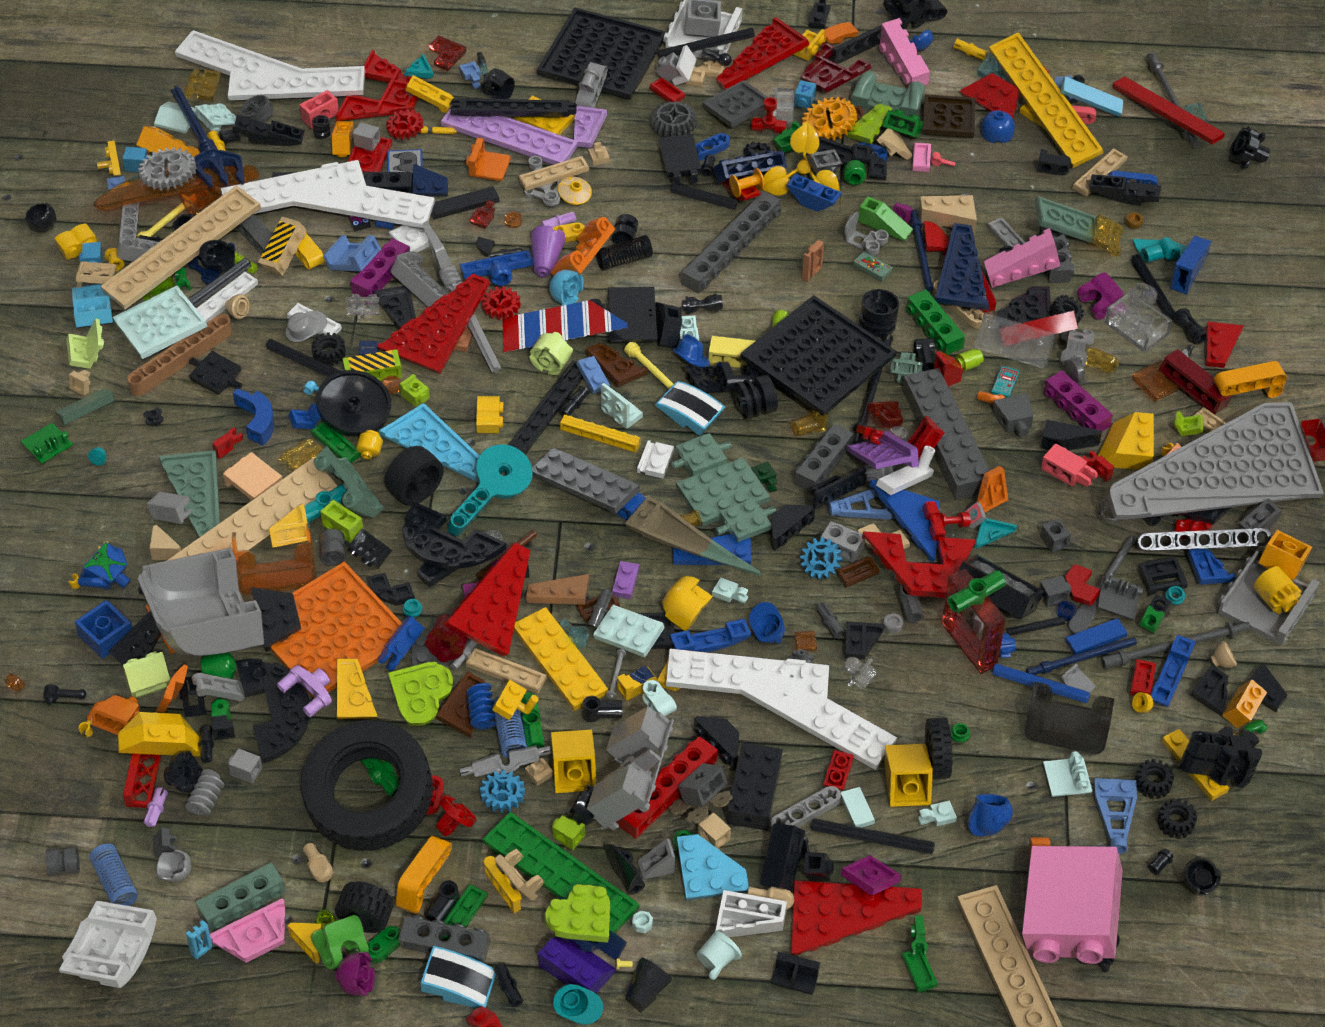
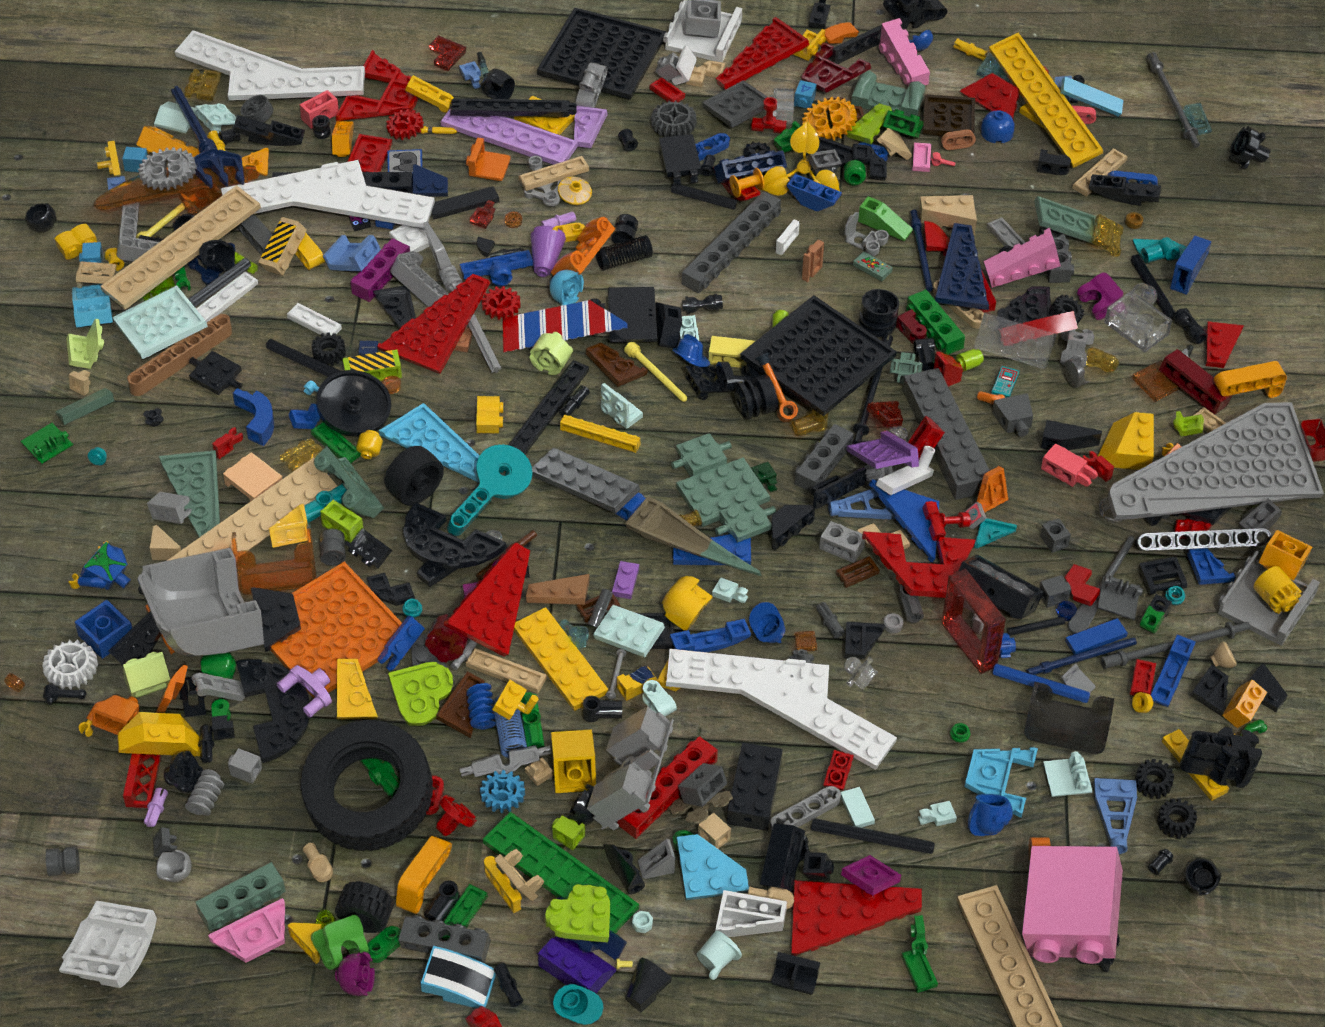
(65, 664): none -> white gear
(106, 860): medium blue piece -> none
(196, 943): medium azure tile -> none
(237, 306): tan brick -> none
(259, 160): none -> light orange piece
(305, 325): light grey piece -> none
(363, 305): clear hips -> none
(366, 136): light grey brick -> none
(414, 391): lime brick -> none
(420, 68): teal tile -> none
(592, 373): medium blue plate -> none
(598, 154): tan tile -> none
(628, 140): none -> black bush
(655, 459): white plate -> none
(690, 407): slope -> none
(709, 42): black axle -> none
(721, 735): black slope -> none
(724, 58): black axle -> none
(764, 361): none -> orange piece
(787, 237): none -> white tile
(815, 563): dark azure gear -> none
(870, 433): red plate -> none
(903, 211): magenta tile -> none
(908, 775): yellow slope -> none
(910, 326): none -> dark red leg
(939, 747): black wheel -> none
(957, 139): none -> nougat plate
(976, 591): green piece -> none
(991, 770): none -> medium azure wing
(1077, 402): magenta brick -> none
(1168, 110): red tile -> none

